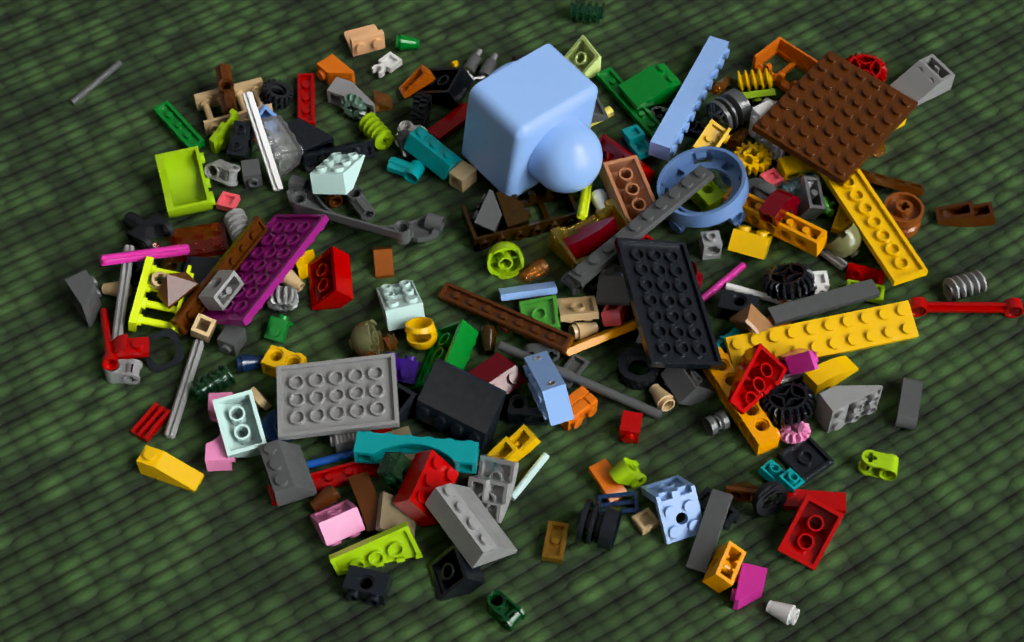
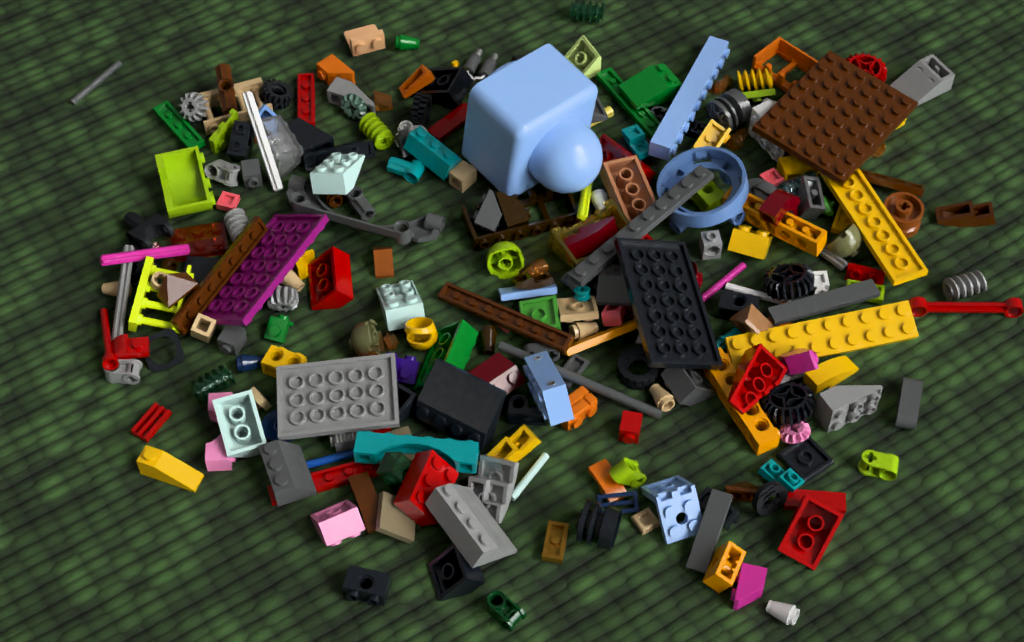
(85, 295): dark grey slope -> none
(184, 389): light grey axle -> none
(196, 100): none -> light grey gear
(221, 290): light grey brick -> none
(325, 498): reddish brown cone -> none
(385, 547): lime wing -> none
(387, 63): white plate -> none
(526, 281): none -> dark brown slope
(582, 293): none -> teal bush
(717, 422): dark grey wheel -> none
(754, 157): yellow gear -> none

